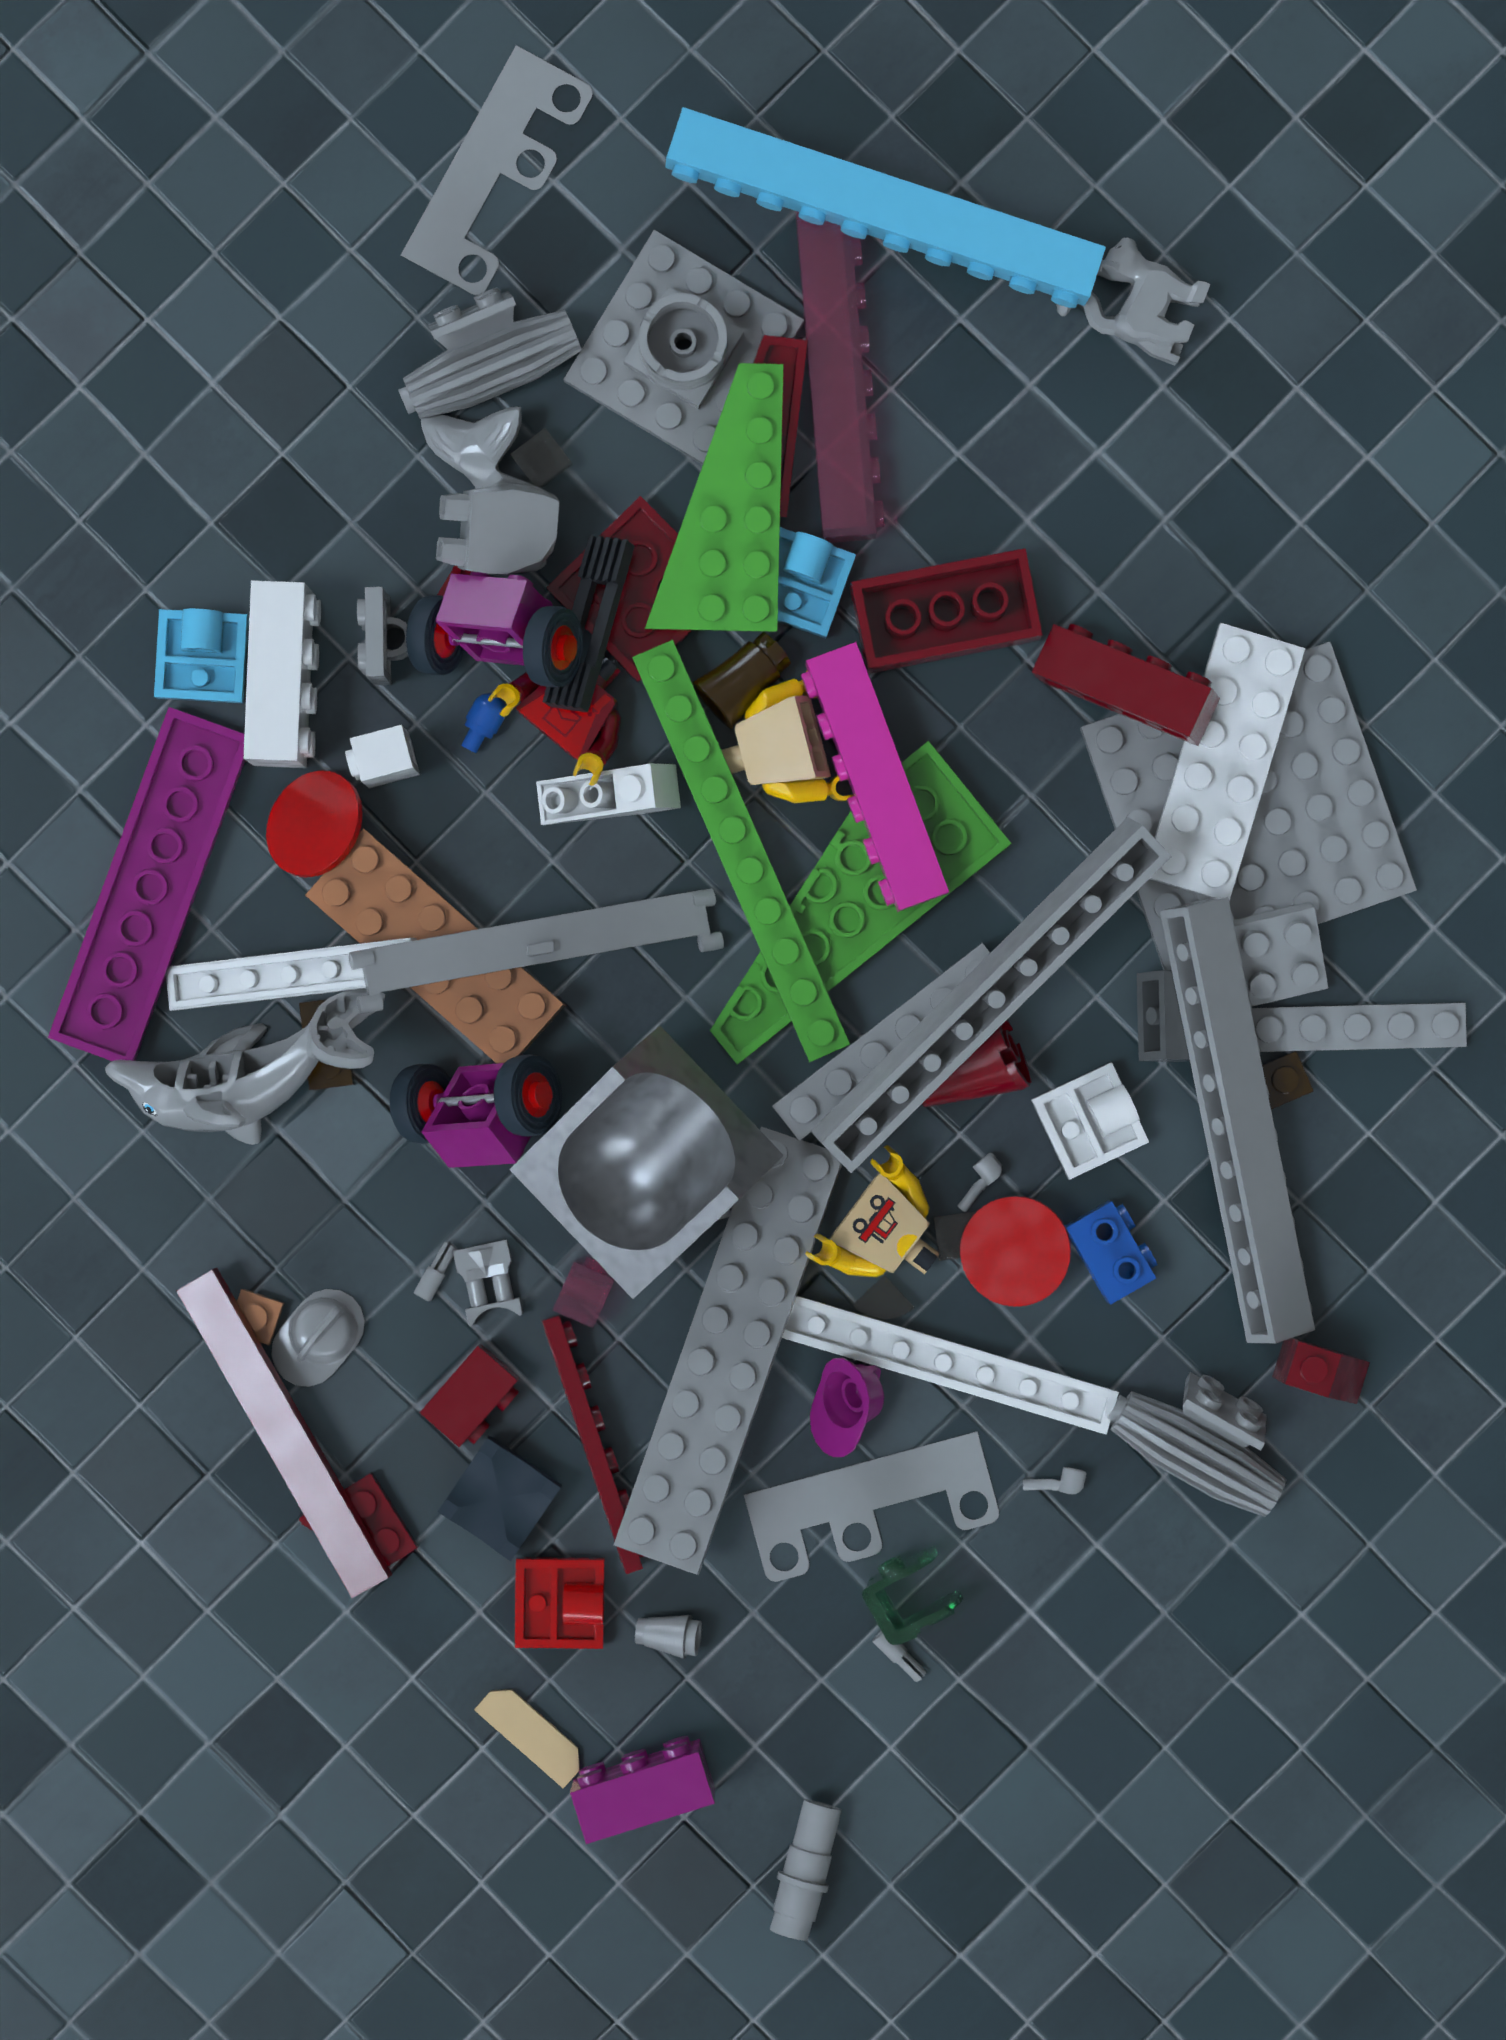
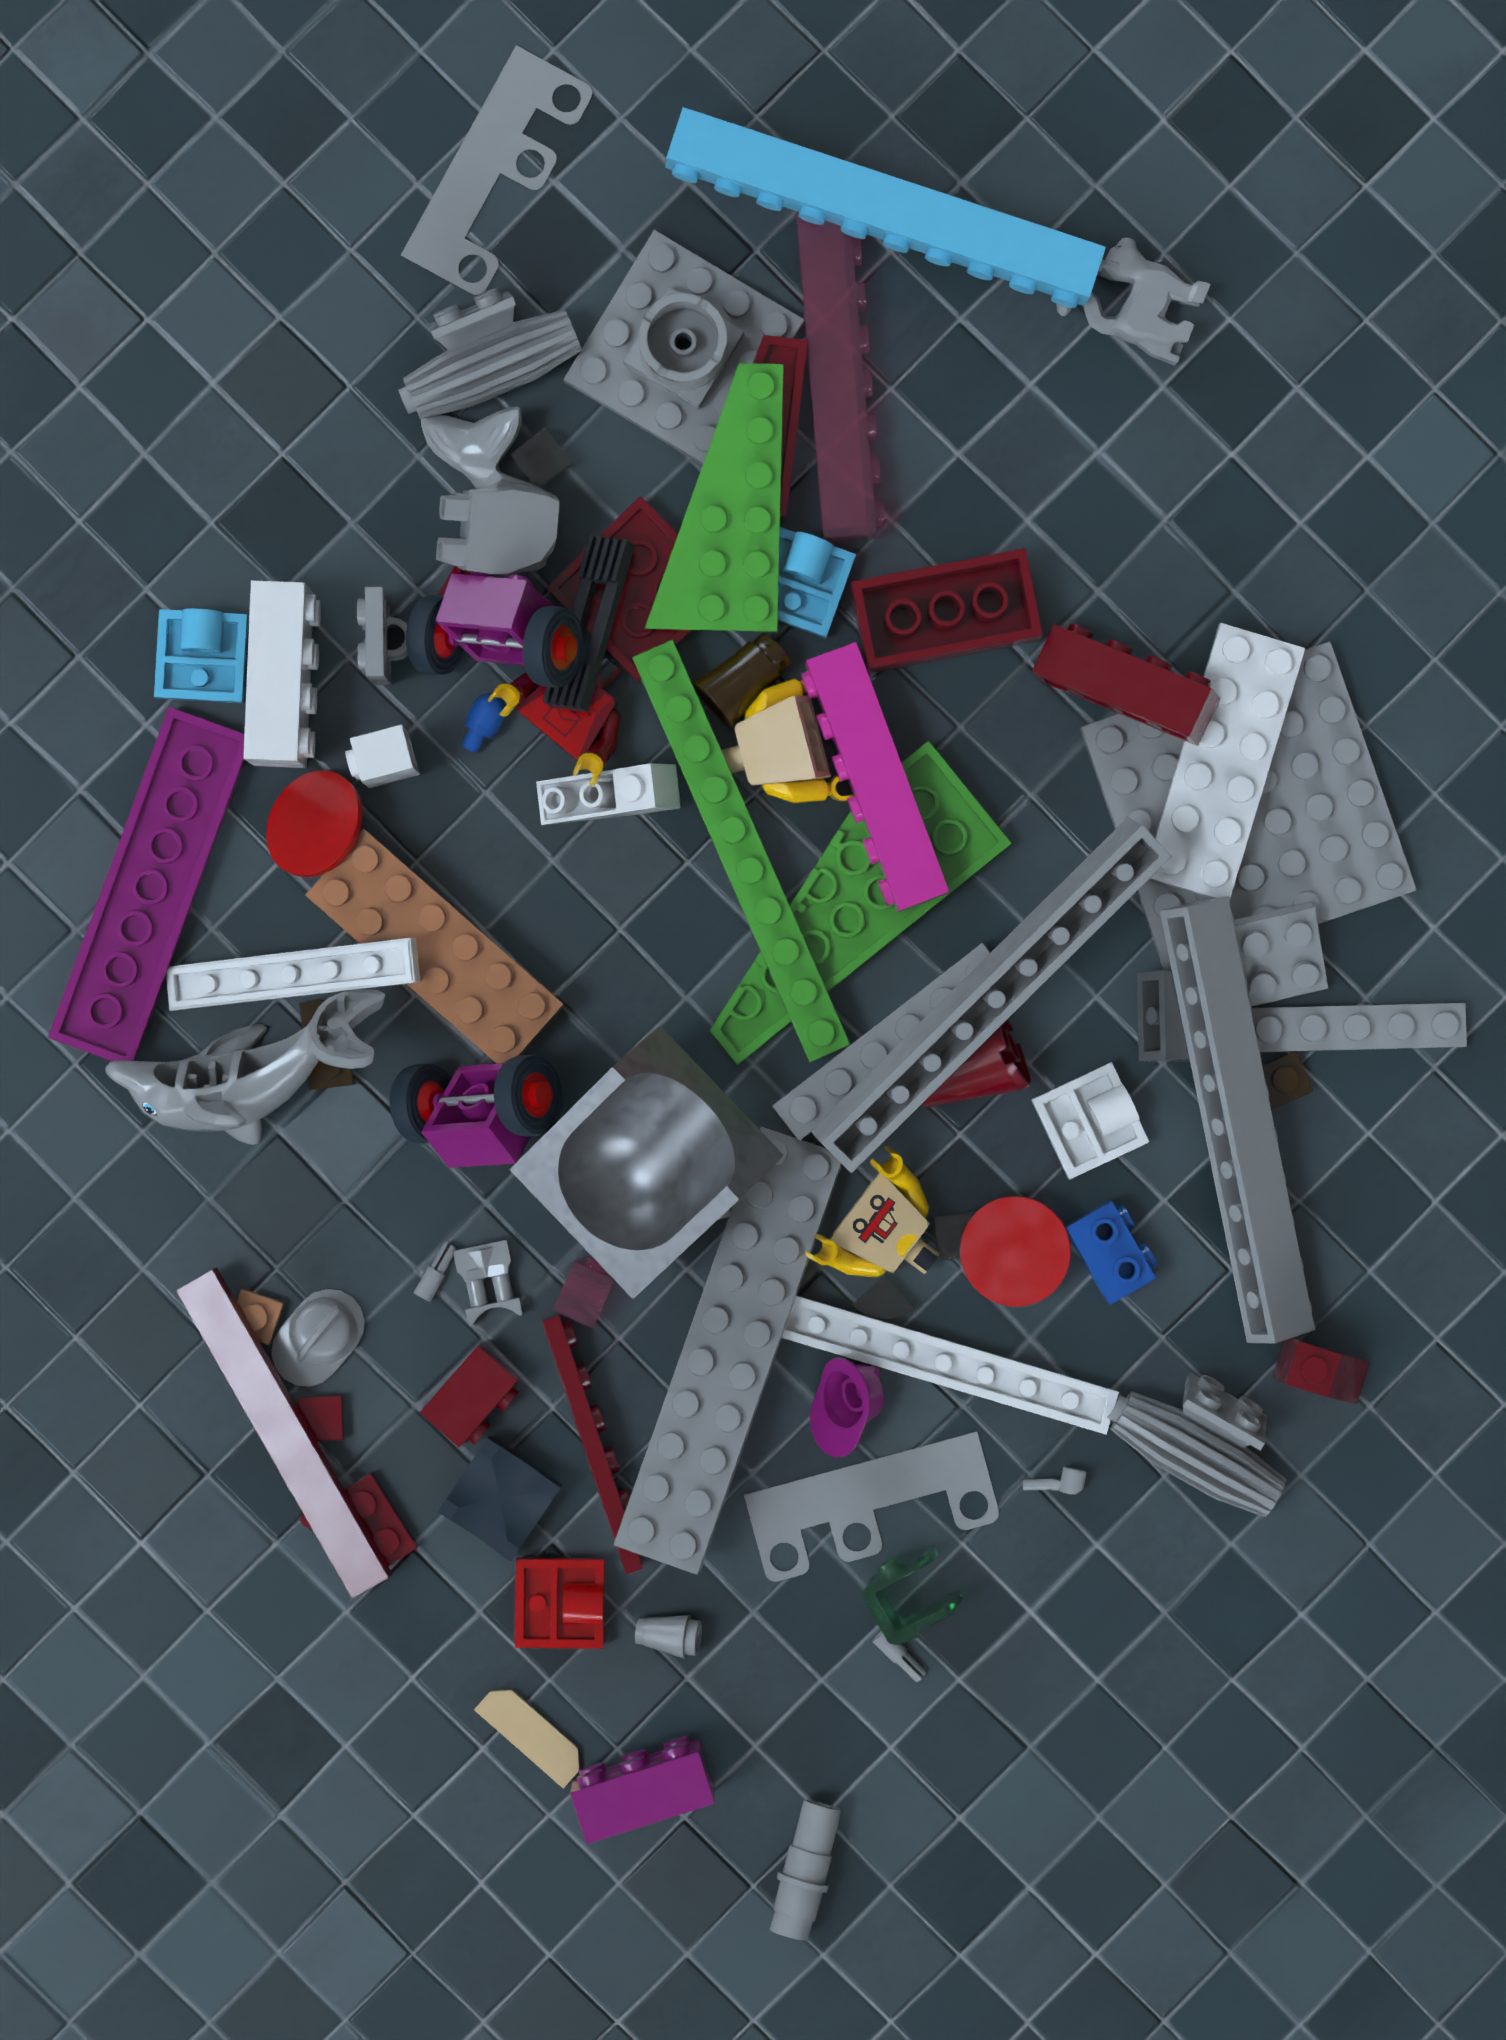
(323, 1416): none -> dark red tile
(534, 943): light grey piece -> none
(989, 1170): light grey hand -> none

